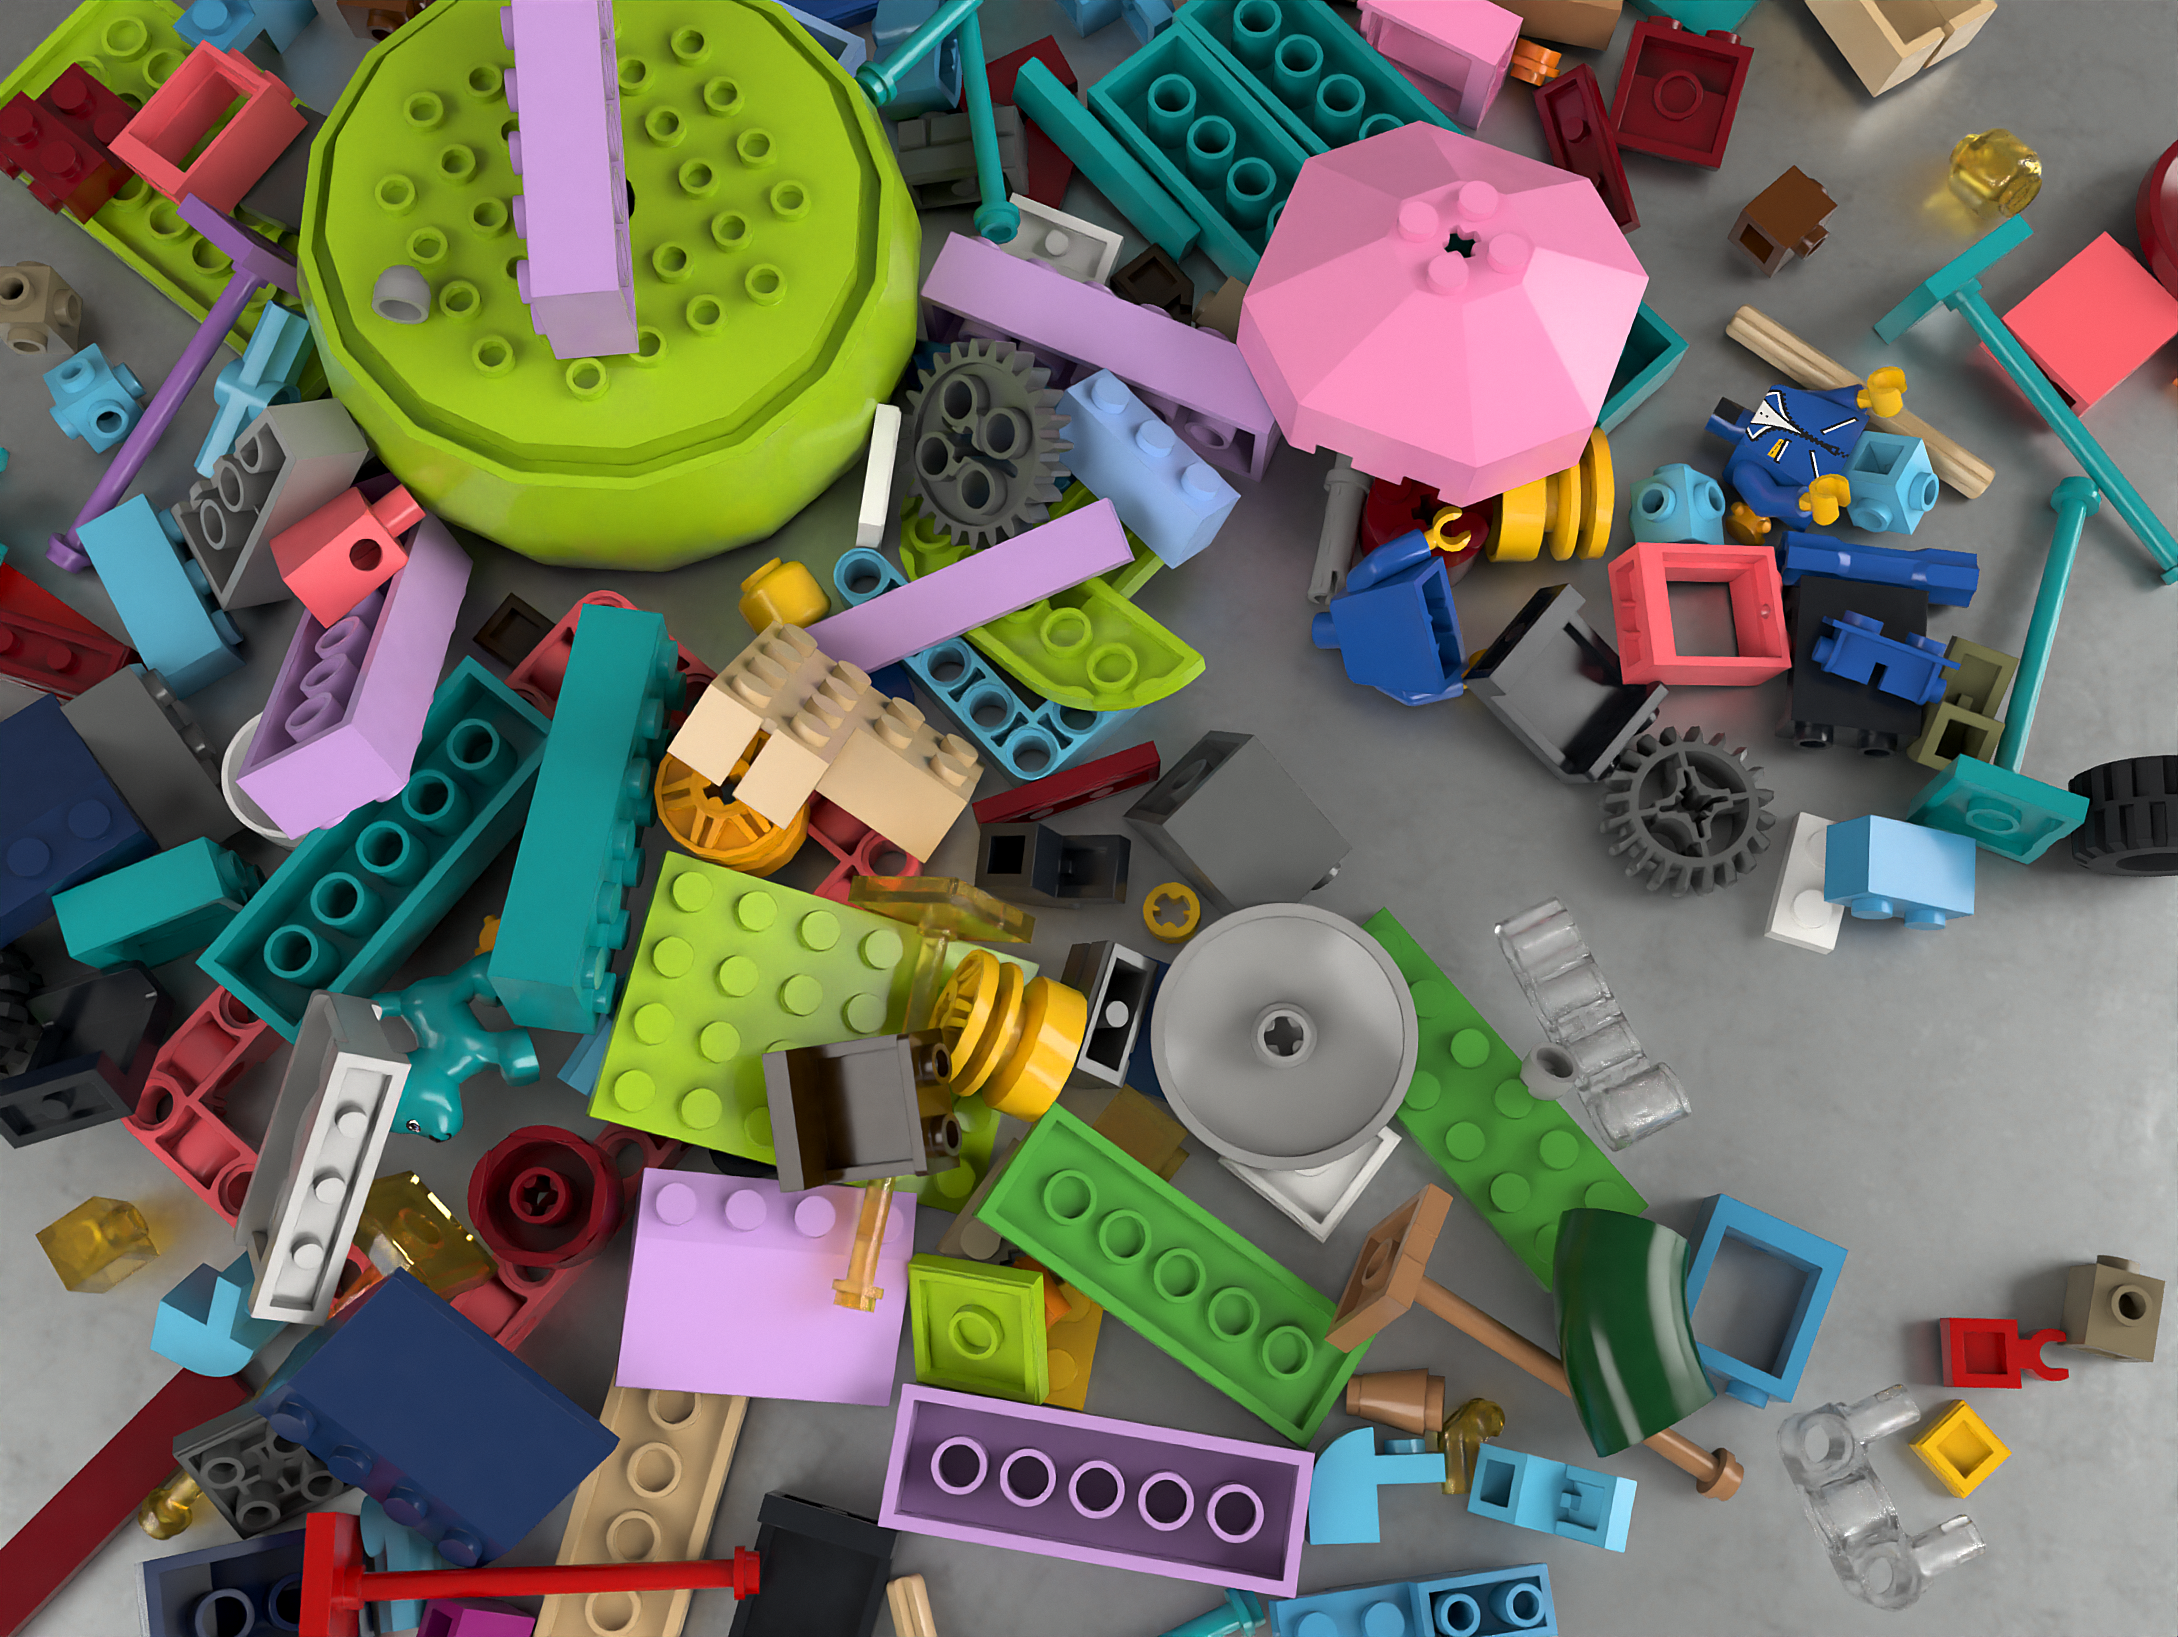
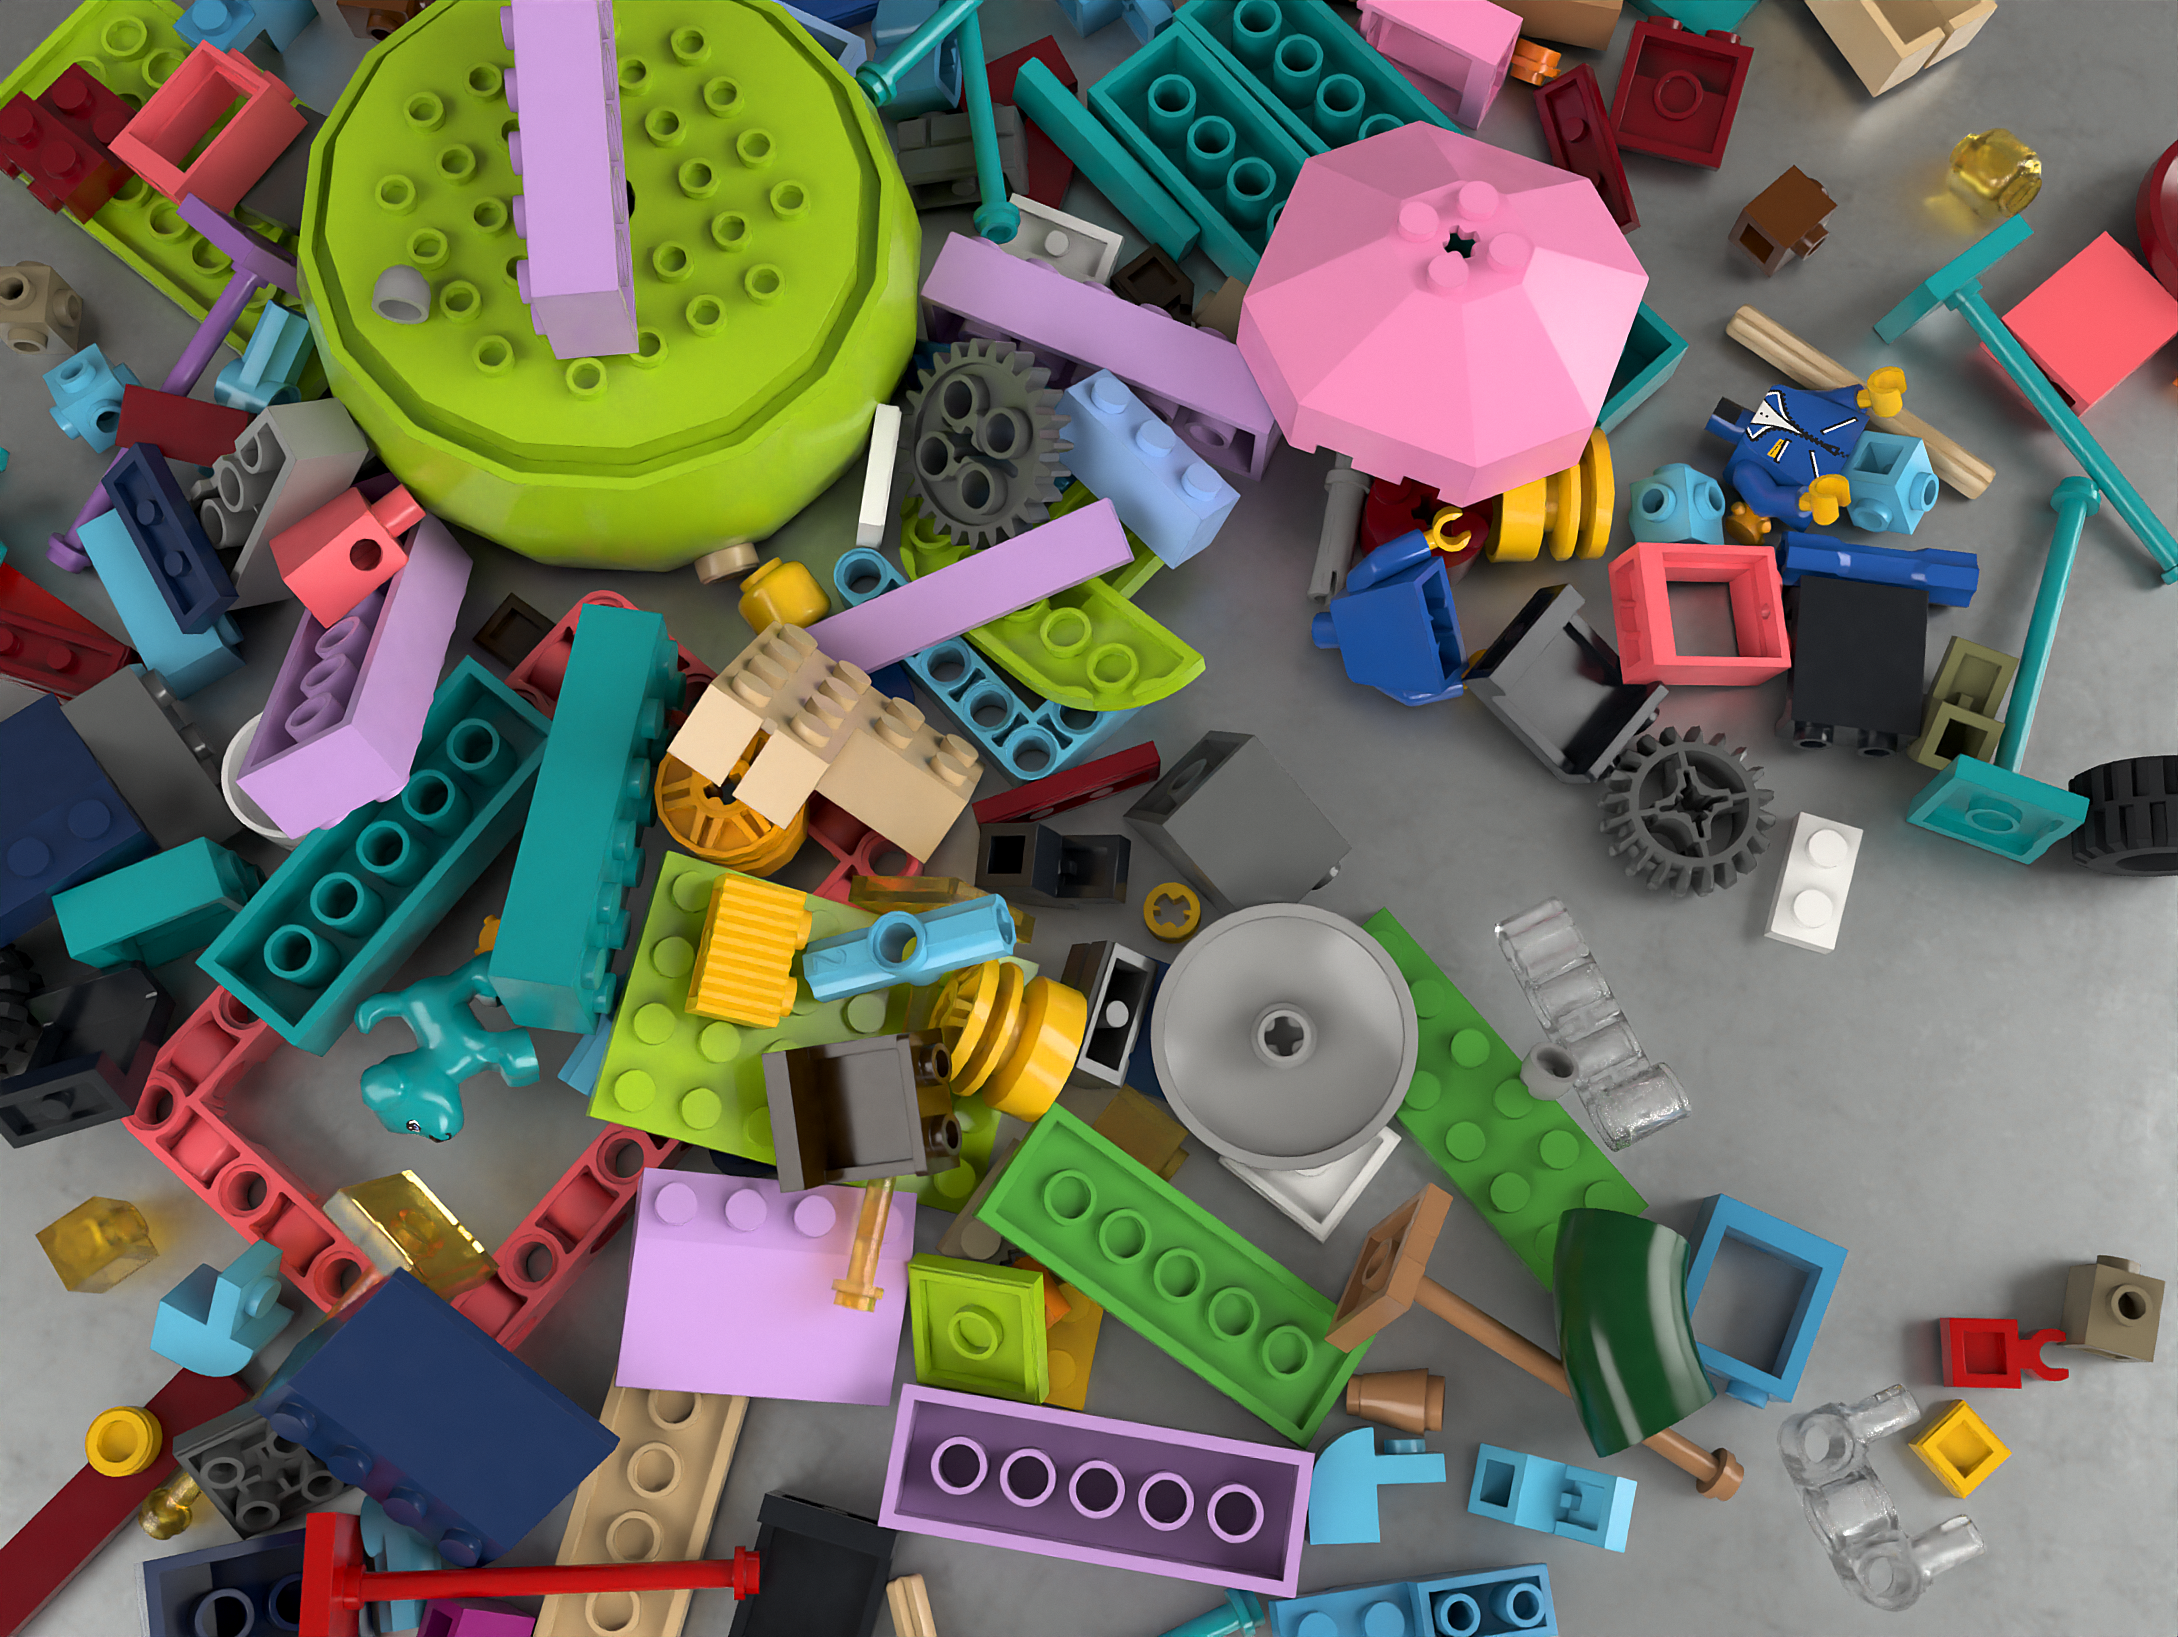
(123, 1441): none -> yellow tile
(169, 538): none -> dark blue plate
(180, 425): none -> dark red tile
(319, 1157): light grey fence -> none
(534, 1162): dark red brick -> none
(727, 564): none -> tan tile
(748, 952): none -> yellow brick
(945, 942): none -> medium azure piece
(1461, 1437): clear yellow arm -> none
(1900, 871): dark azure brick -> none
(1910, 667): blue hinge -> none

